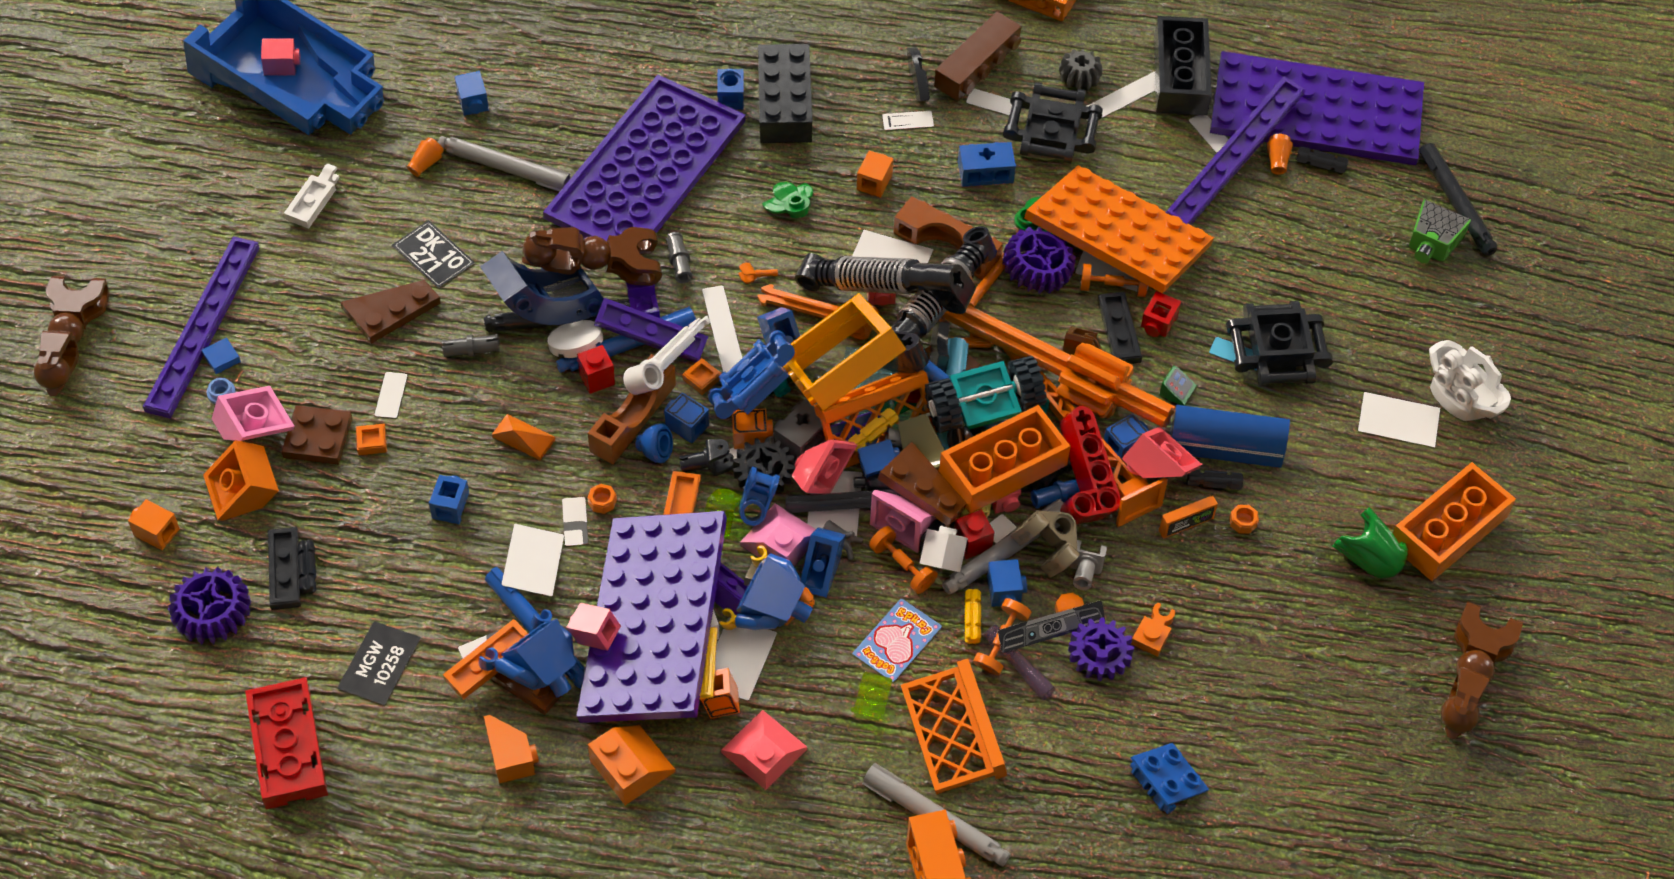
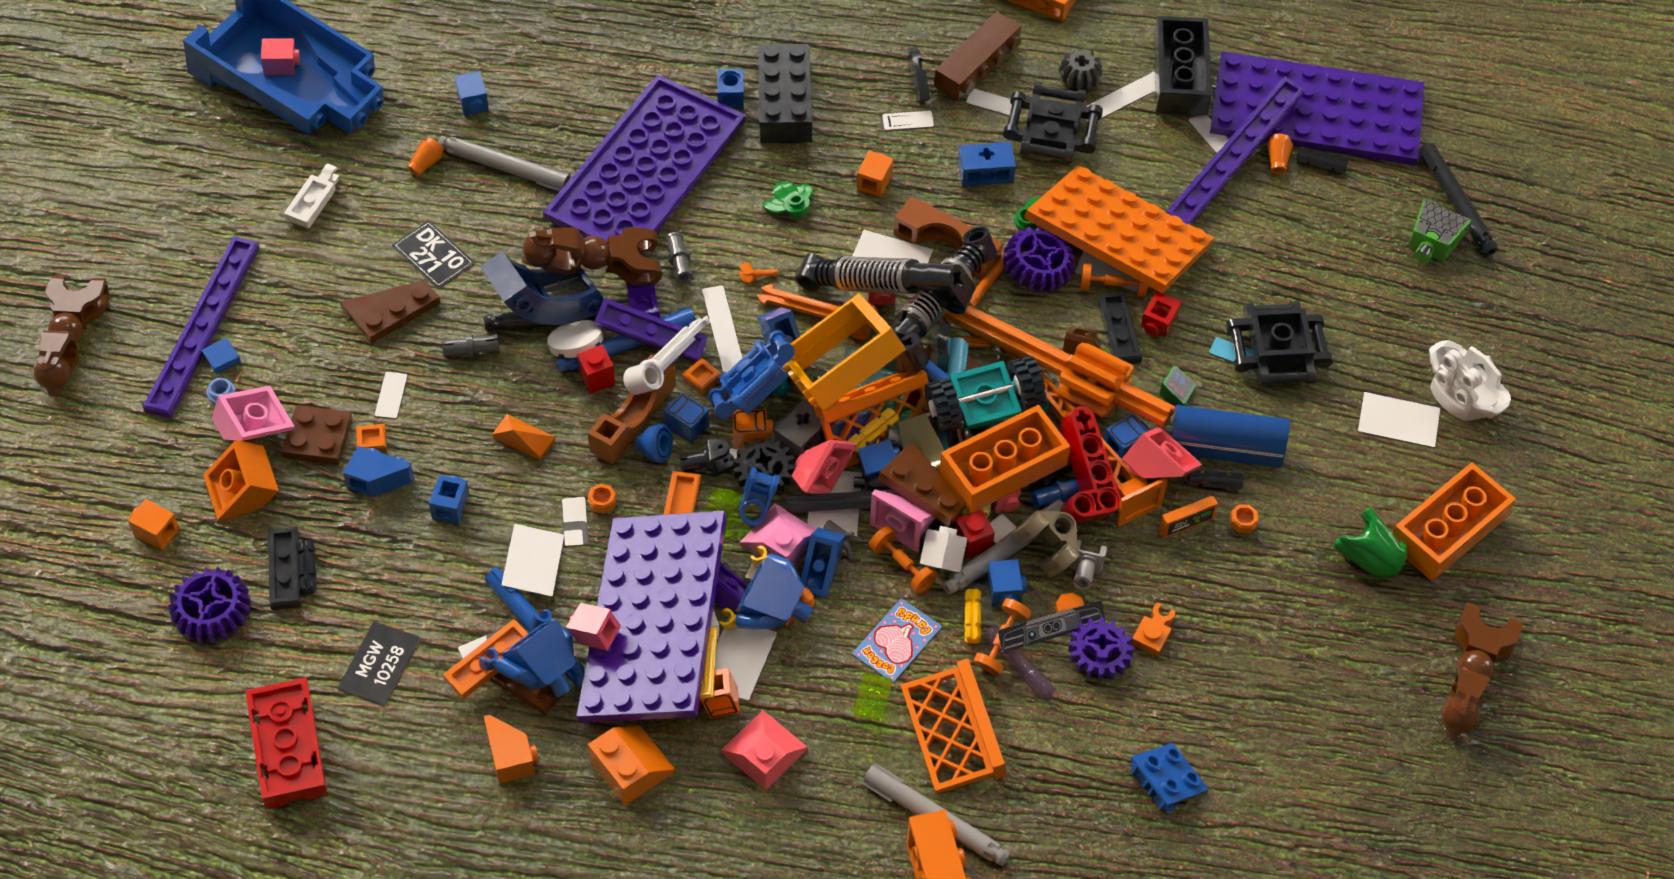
(375, 472): none -> blue slope

